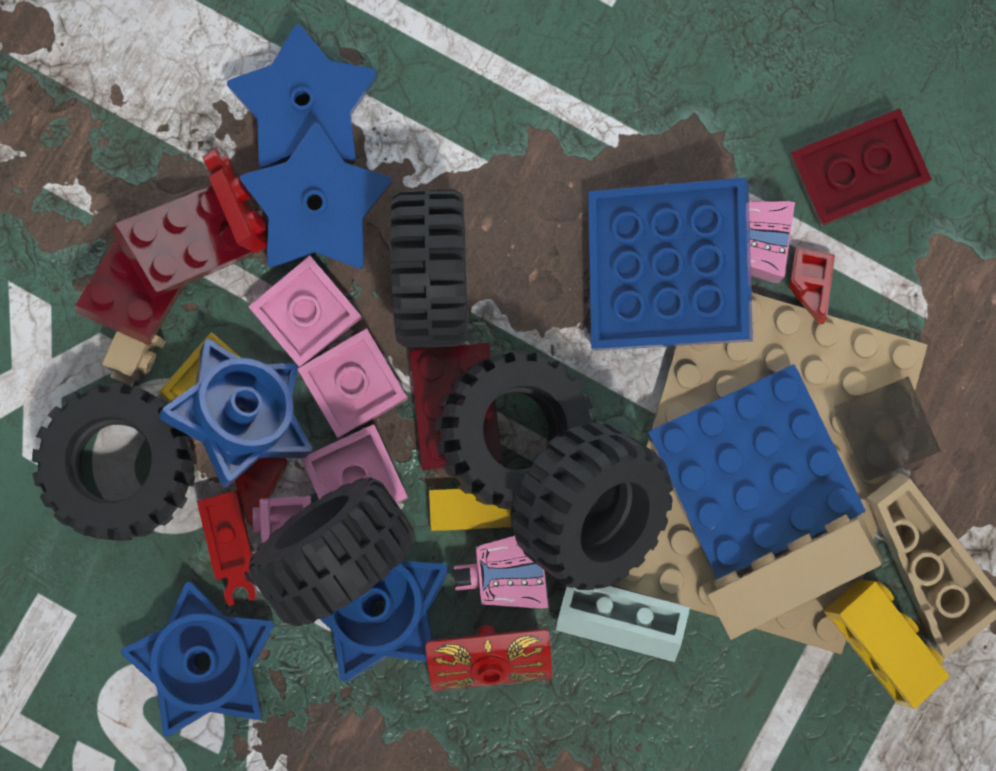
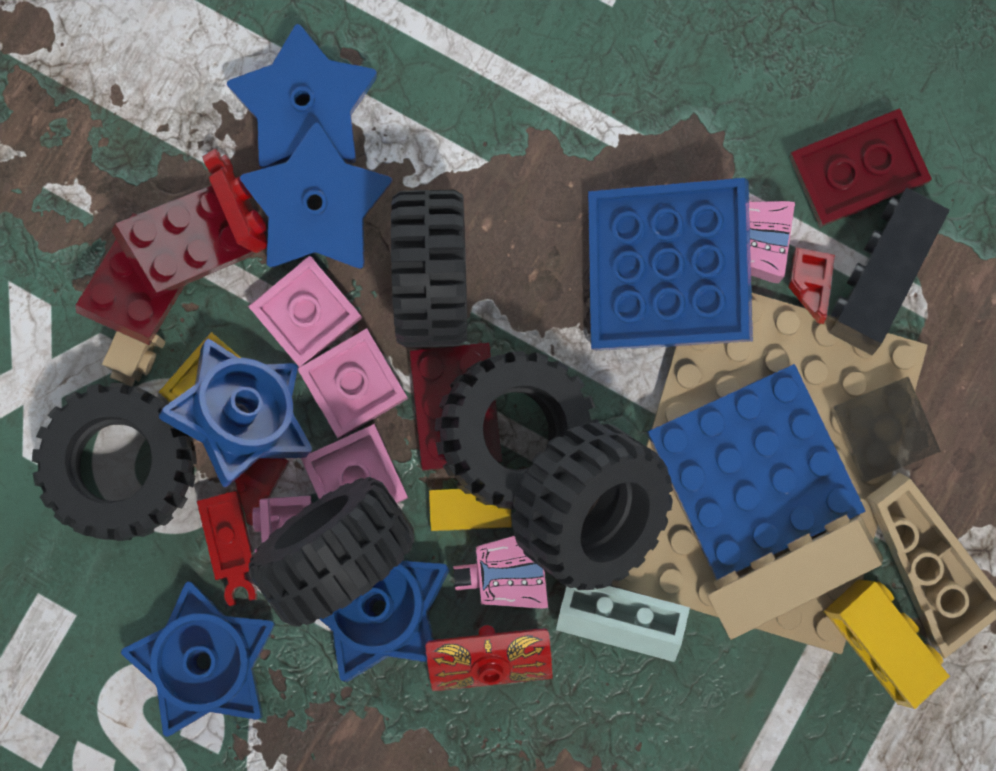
(888, 272): none -> black brick

